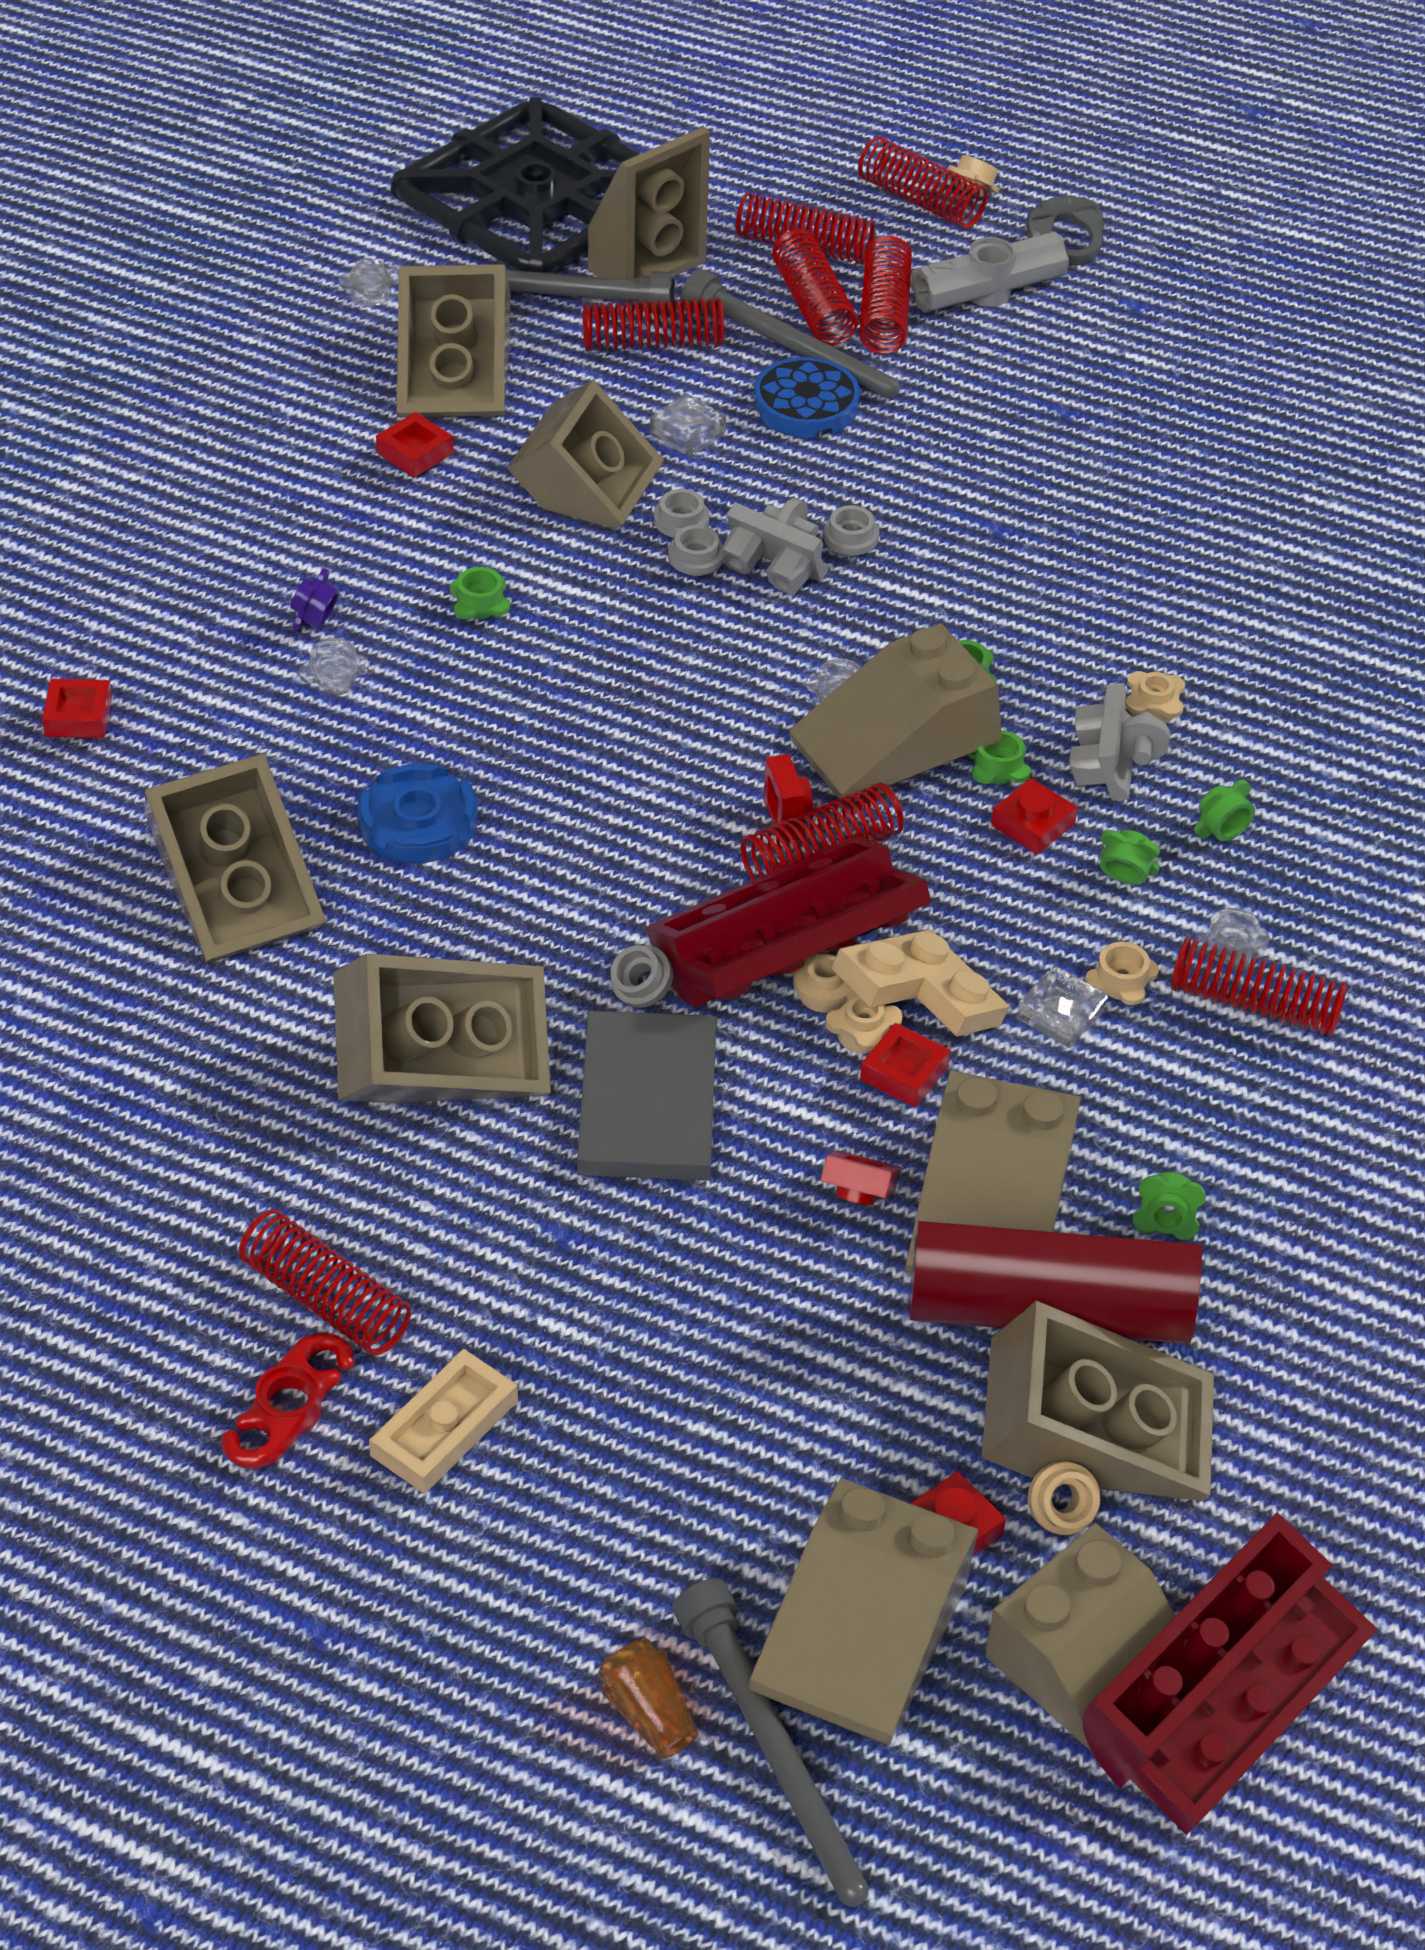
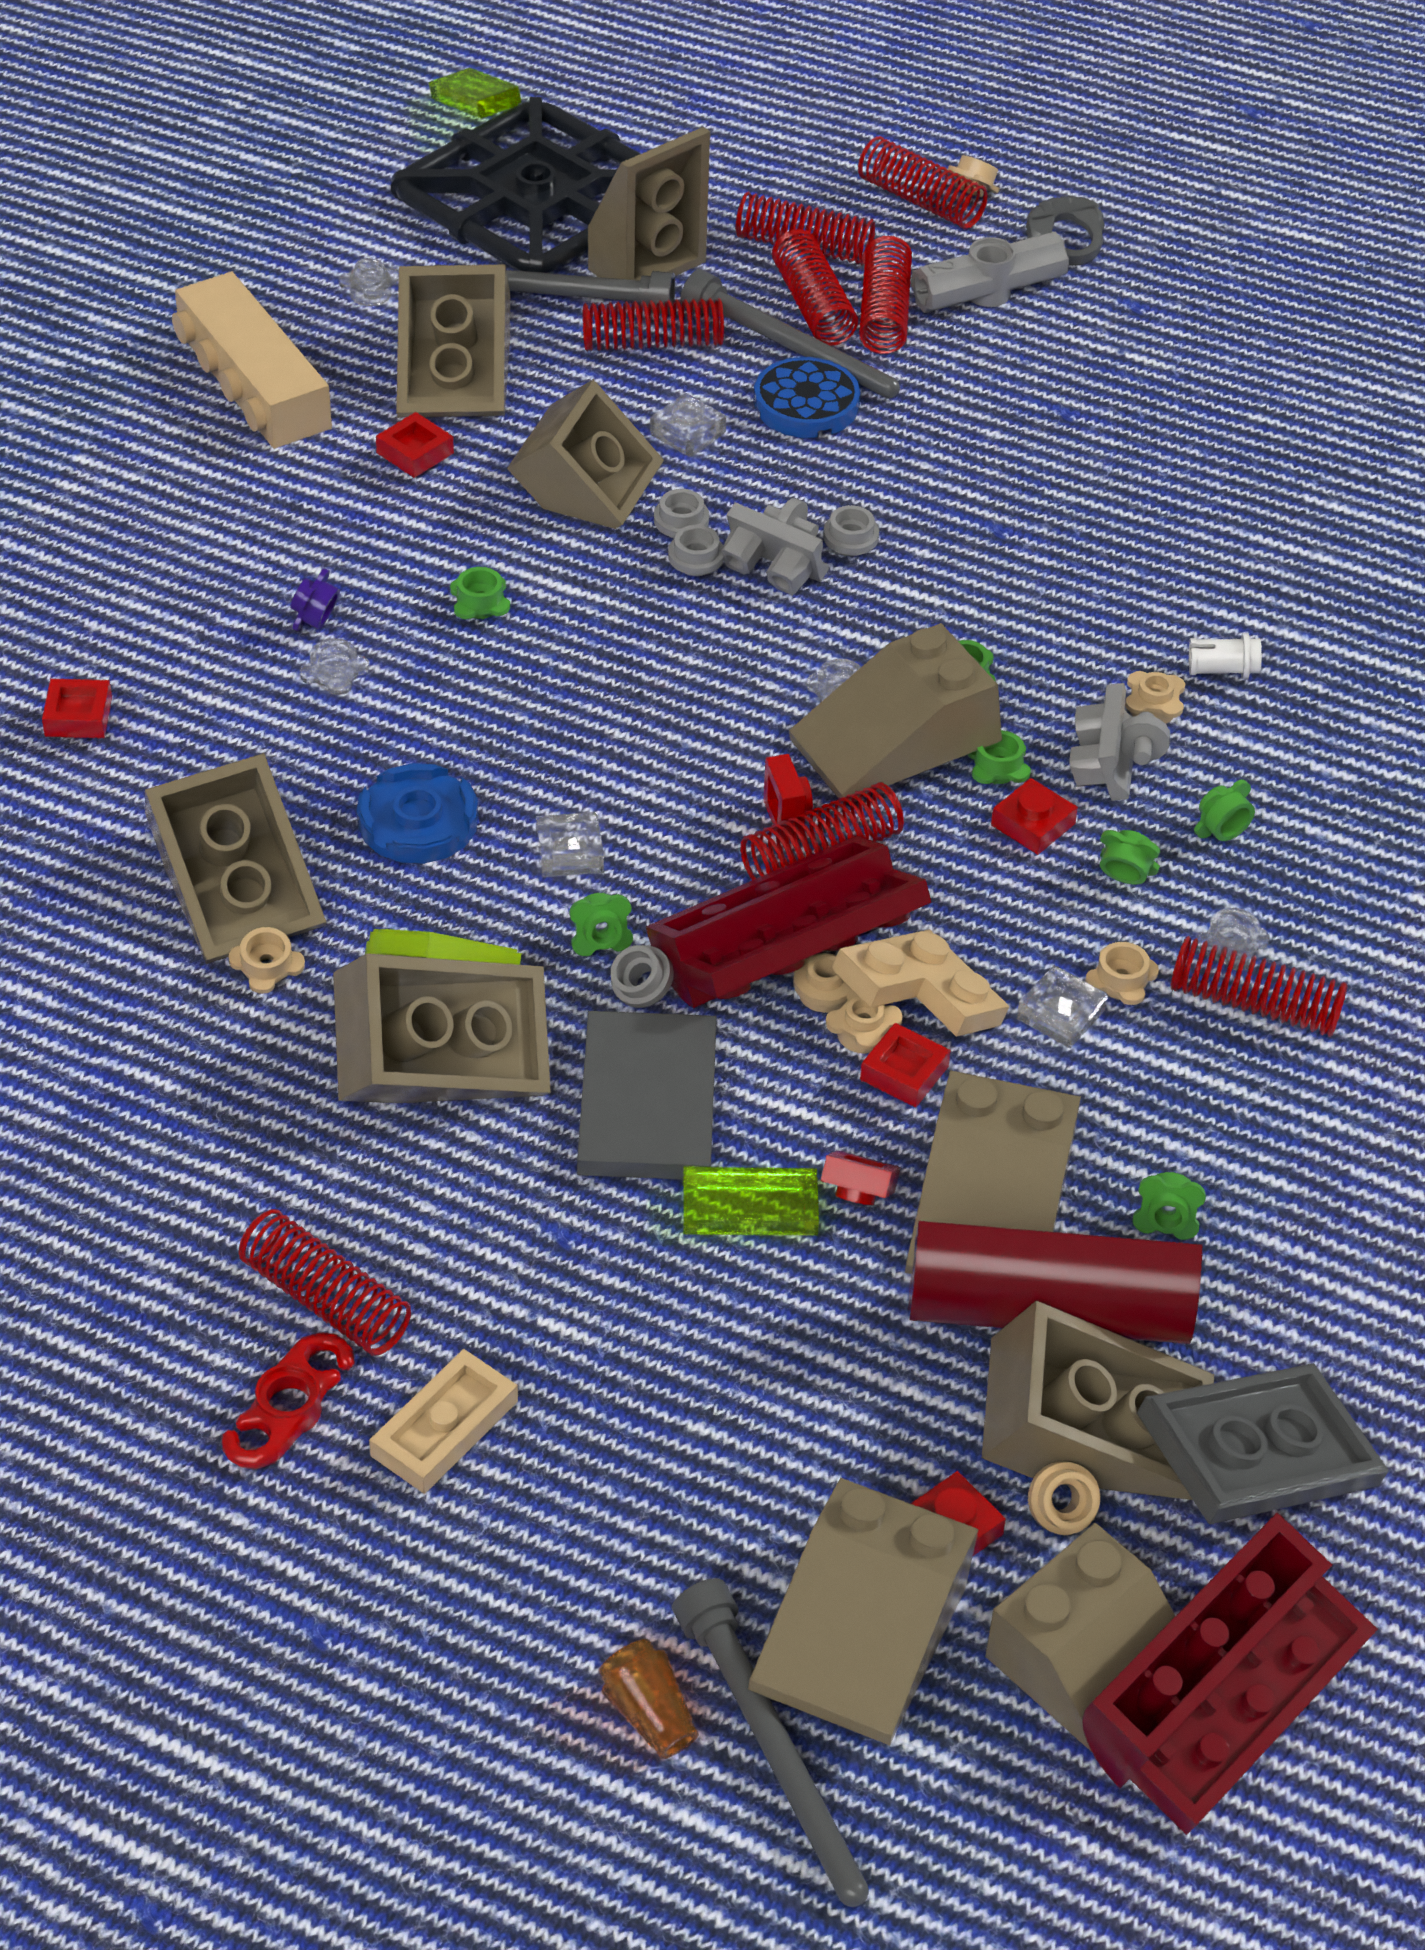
(252, 360): none -> tan brick
(261, 945): none -> tan plate
(437, 946): none -> lime tile
(475, 93): none -> clear neon green tile
(569, 844): none -> clear plate
(595, 910): none -> bright green plate
(750, 1201): none -> clear neon green tile
(1225, 656): none -> white pin
(1261, 1443): none -> dark grey tile

